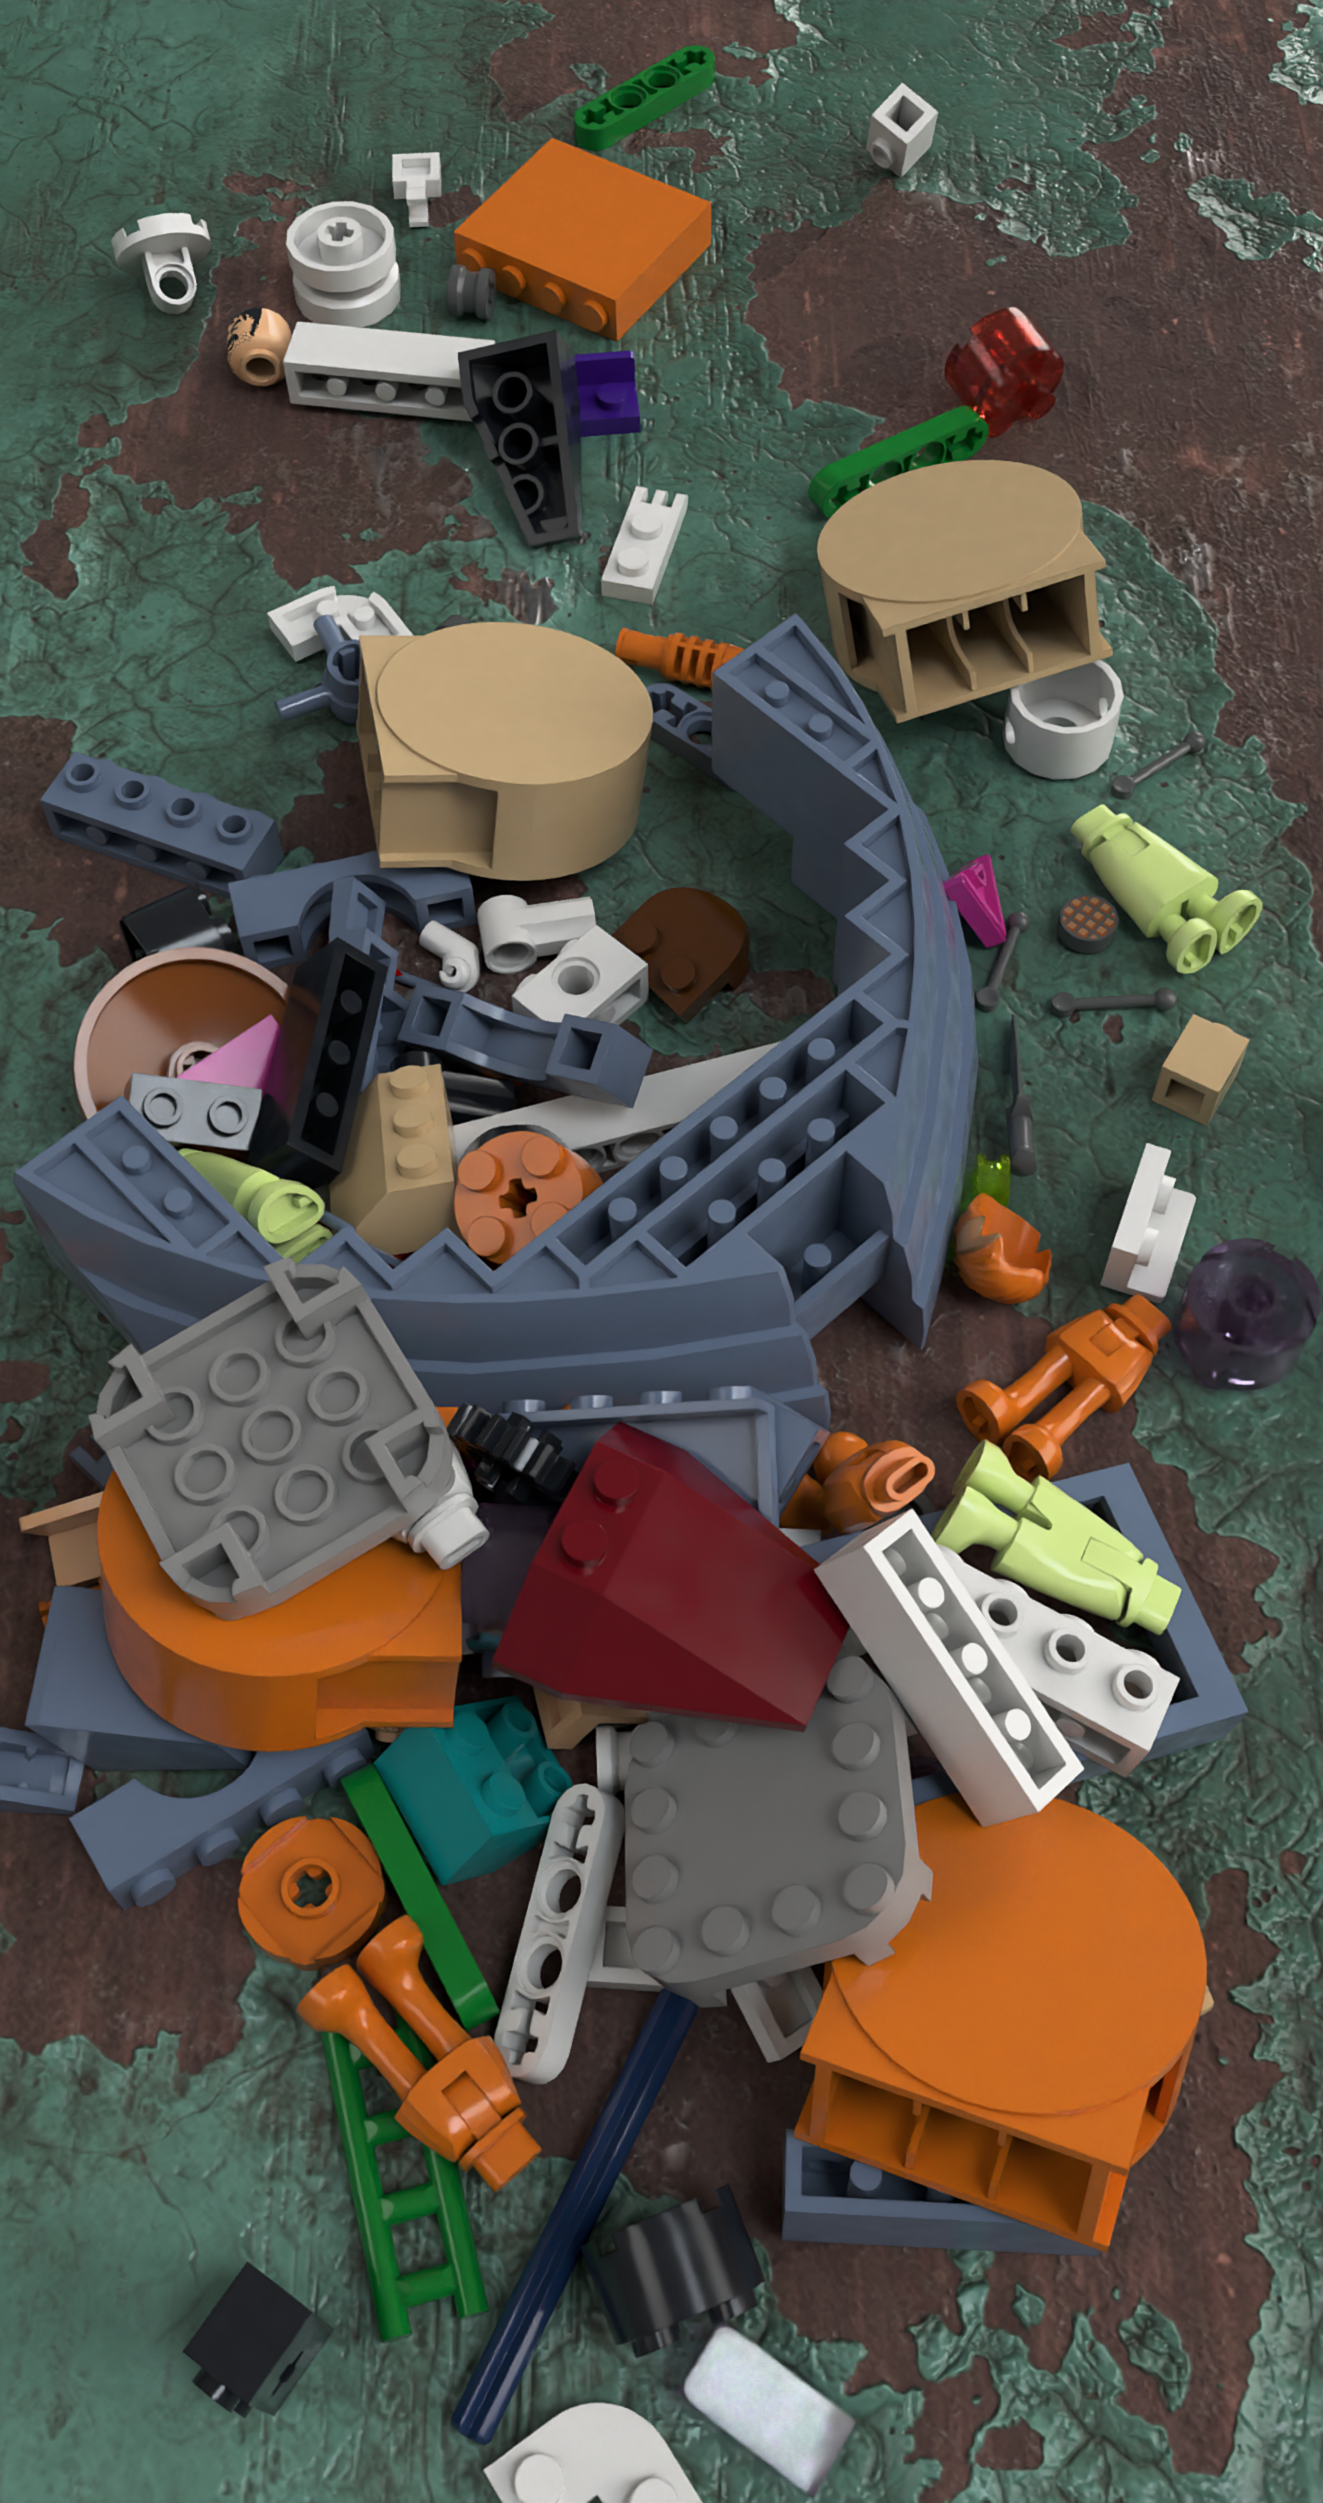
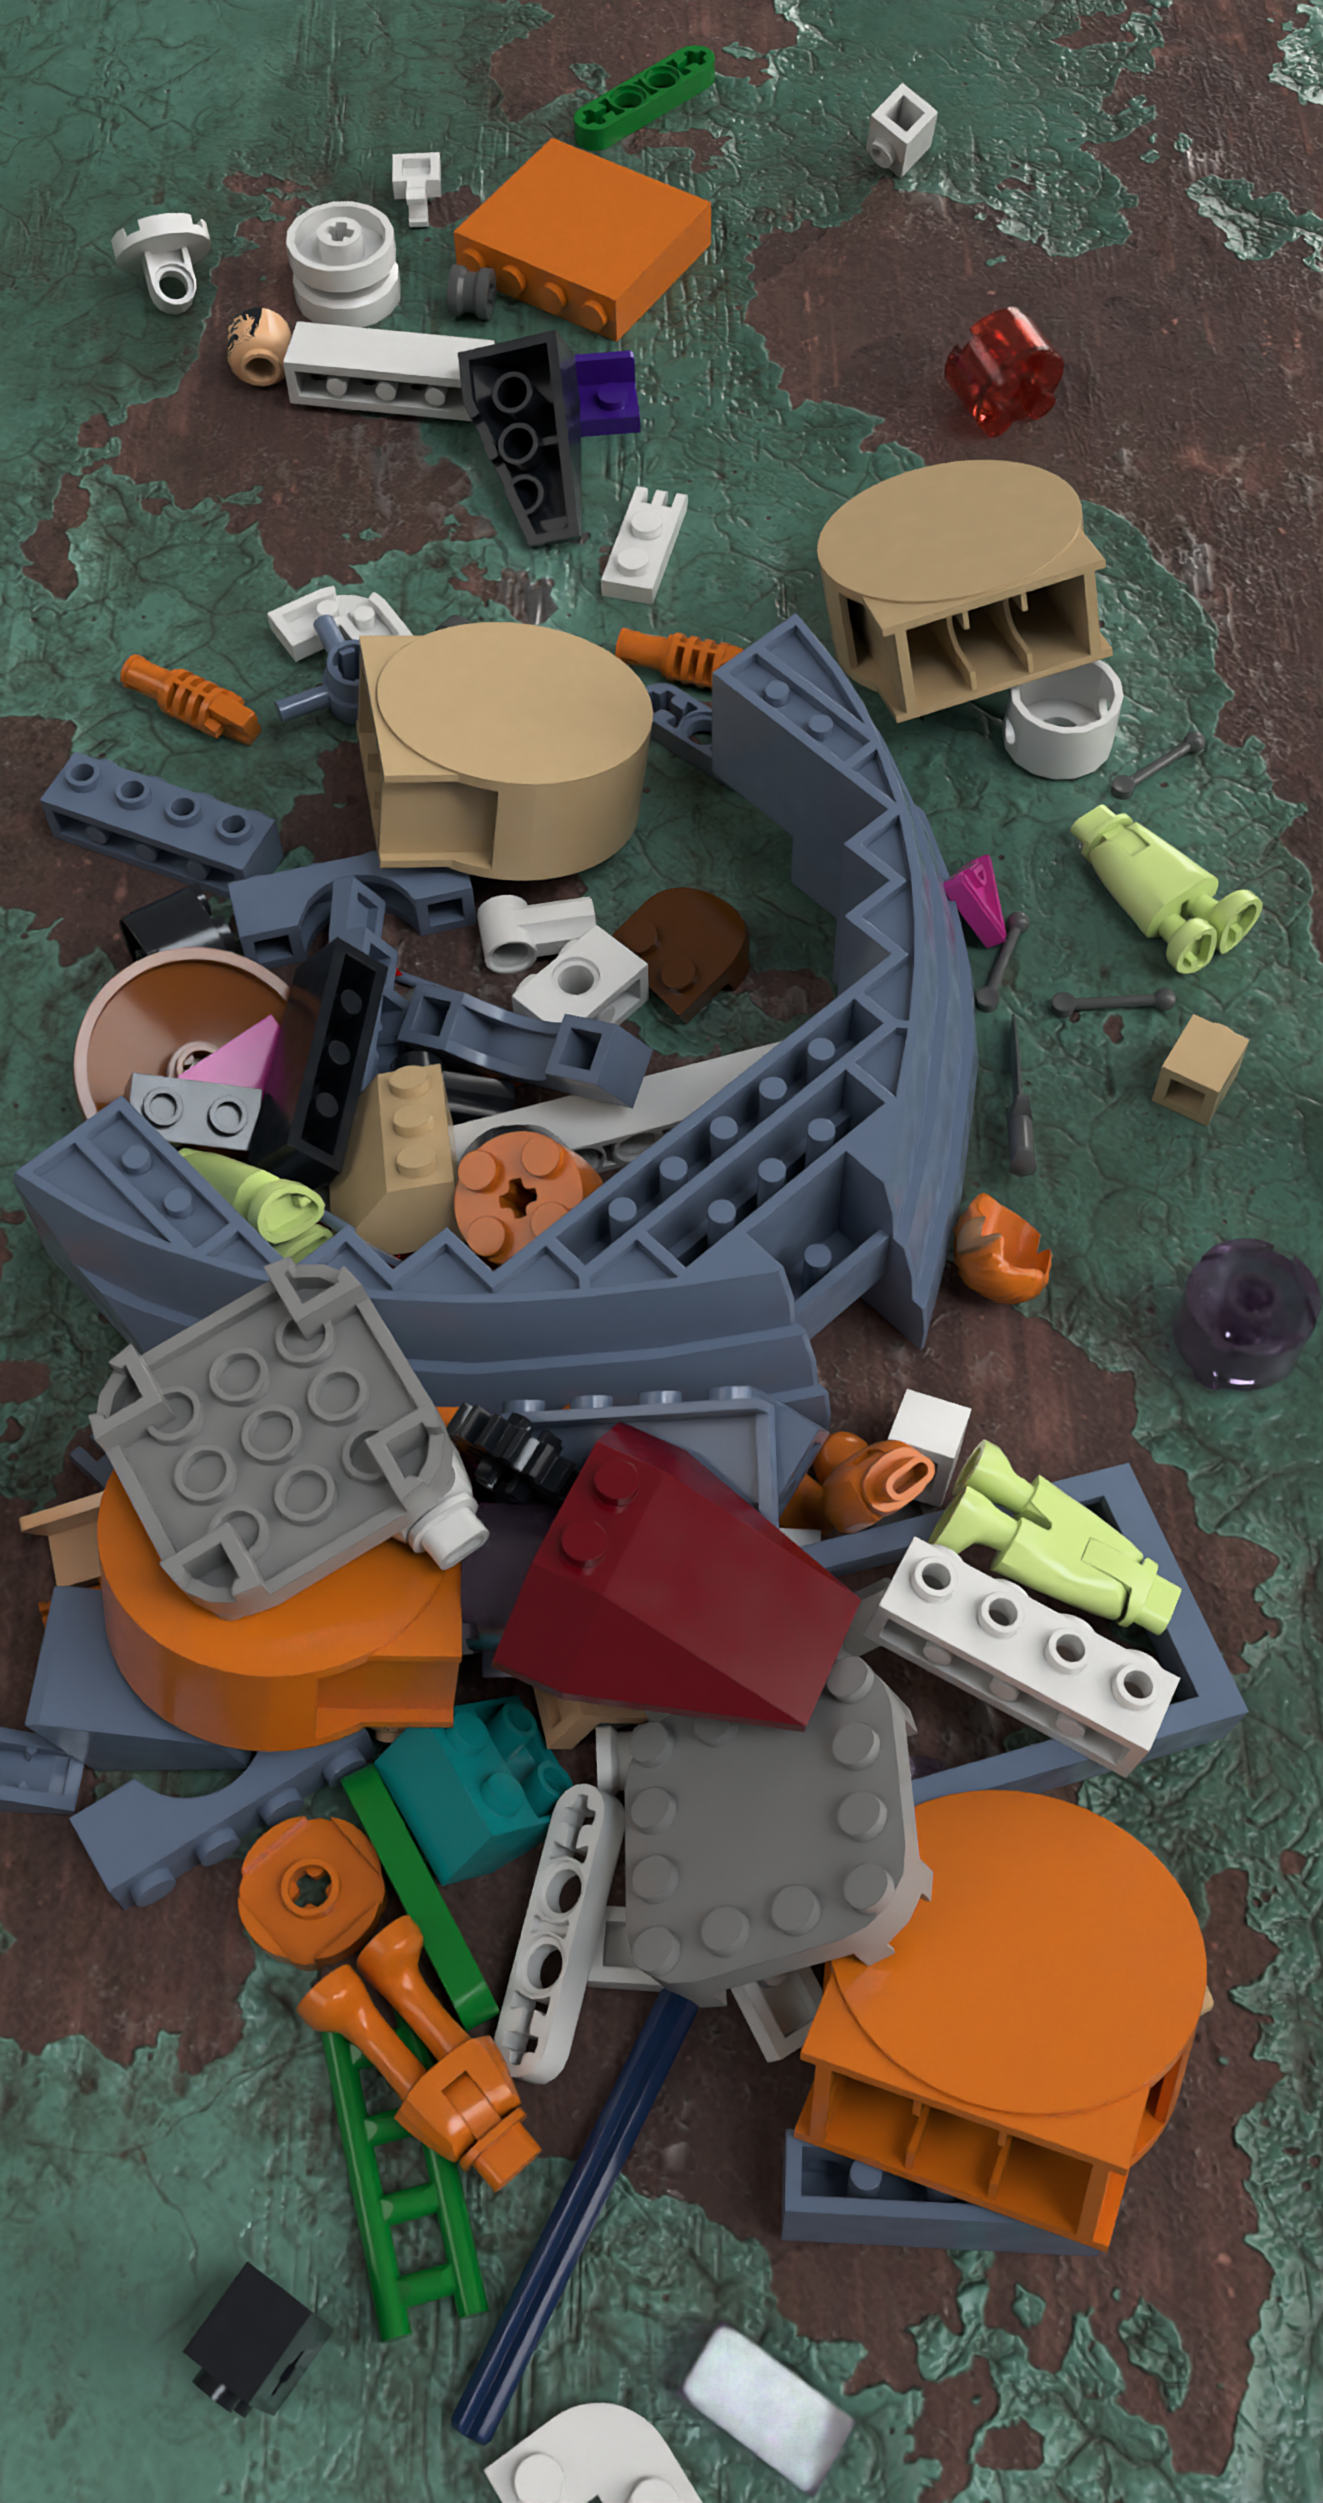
(192, 700): none -> orange hinge
(459, 956): white arm -> none
(673, 2270): black brick -> none
(937, 1432): none -> white brick
(948, 439): green beam -> none
(949, 1670): white brick -> none
(992, 1177): clear neon green bush -> none
(1087, 924): dark grey tile -> none
(1097, 1354): orange piece -> none
(1149, 1230): white bracket -> none

